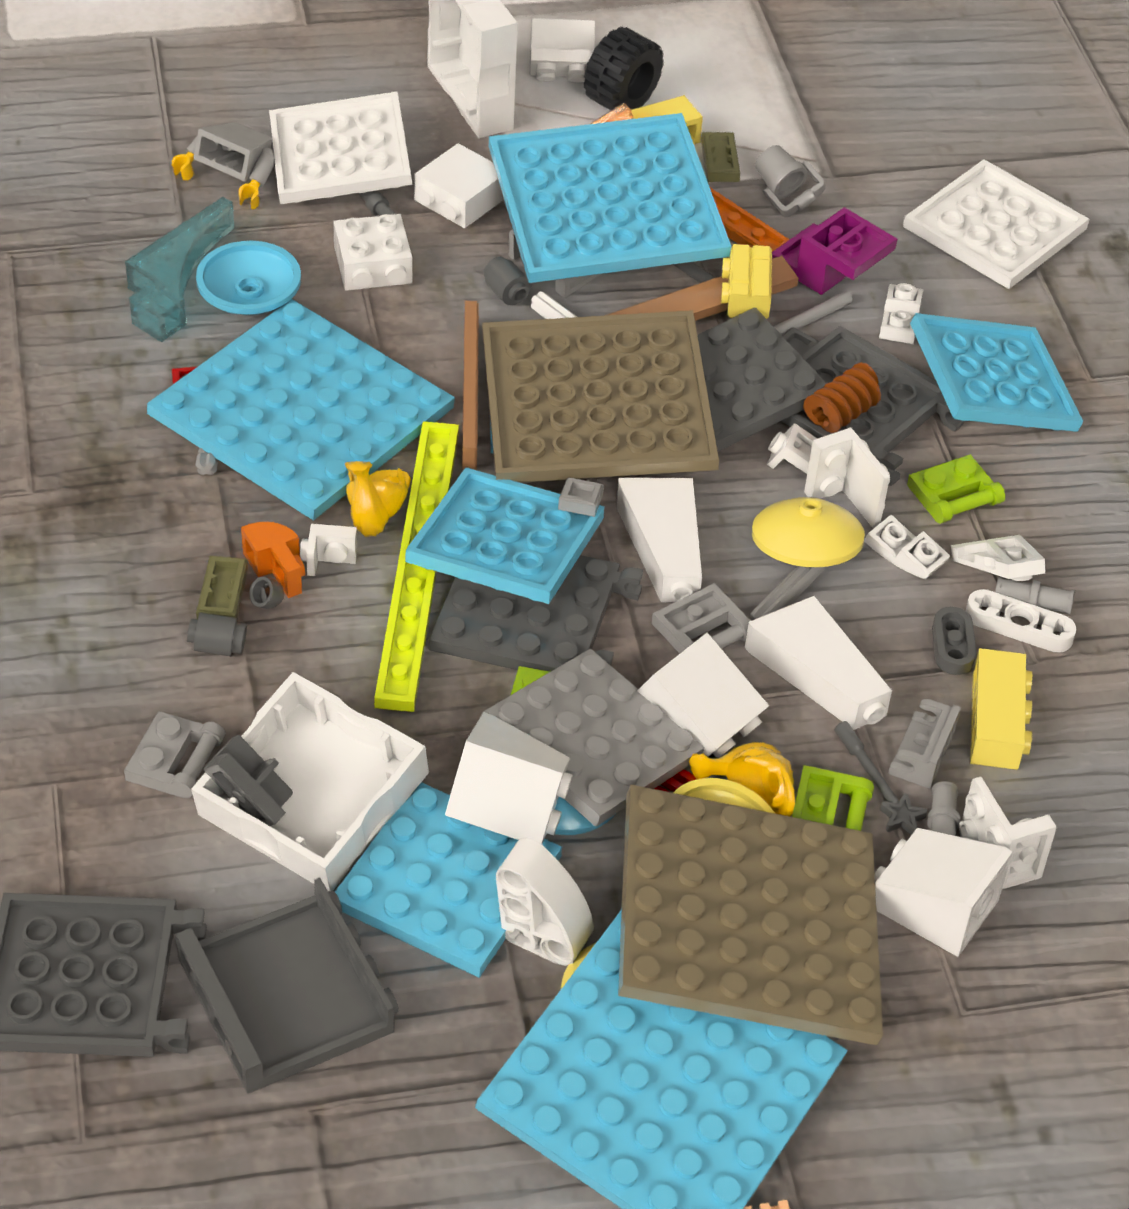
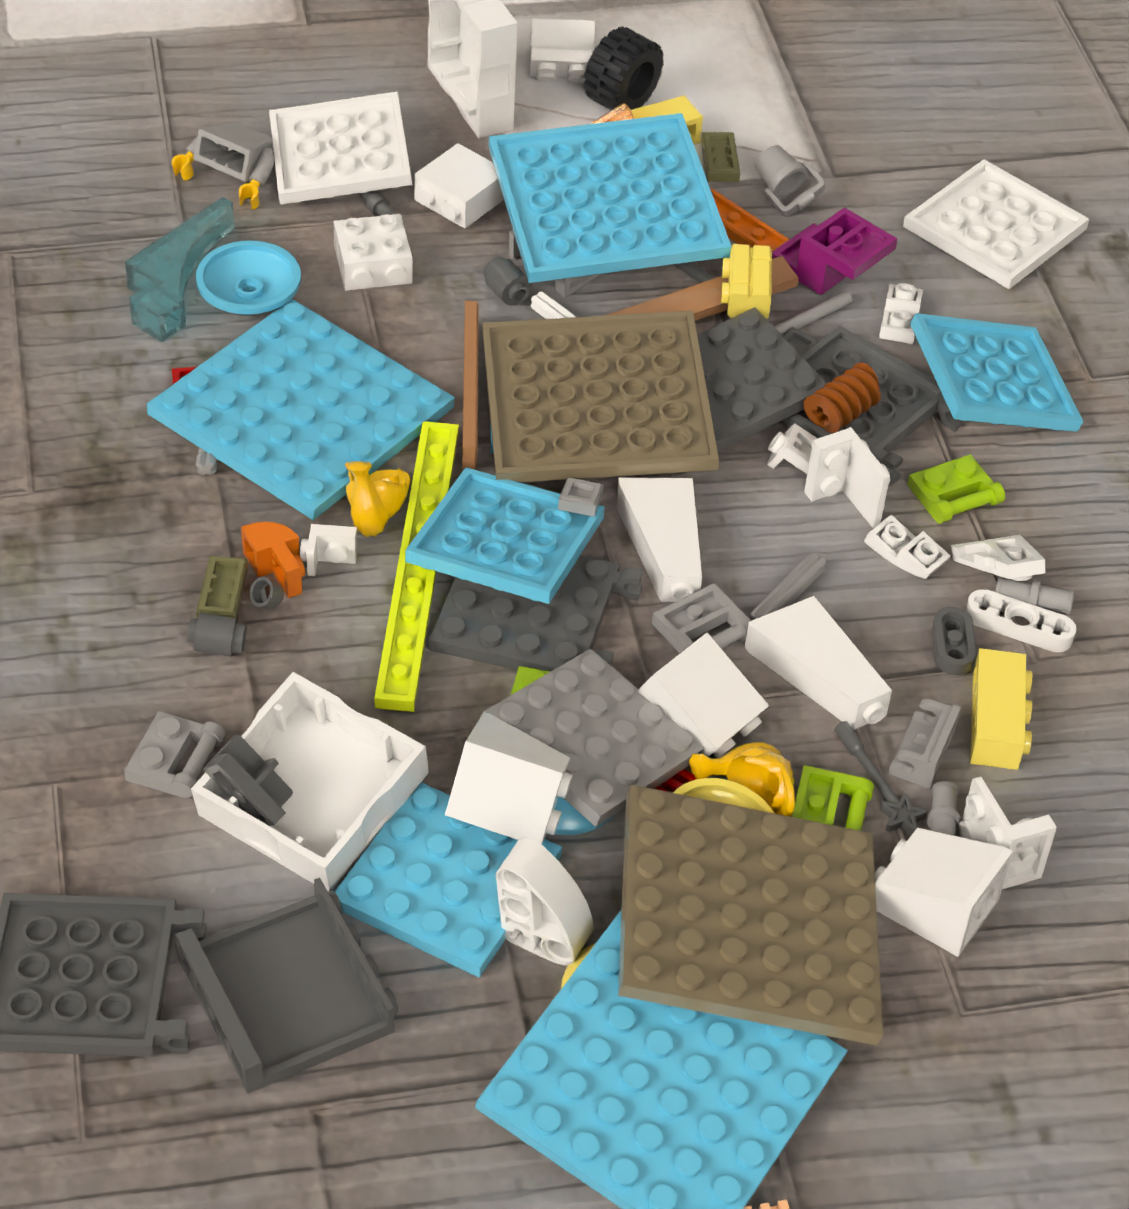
(808, 532): light yellow dish -> none

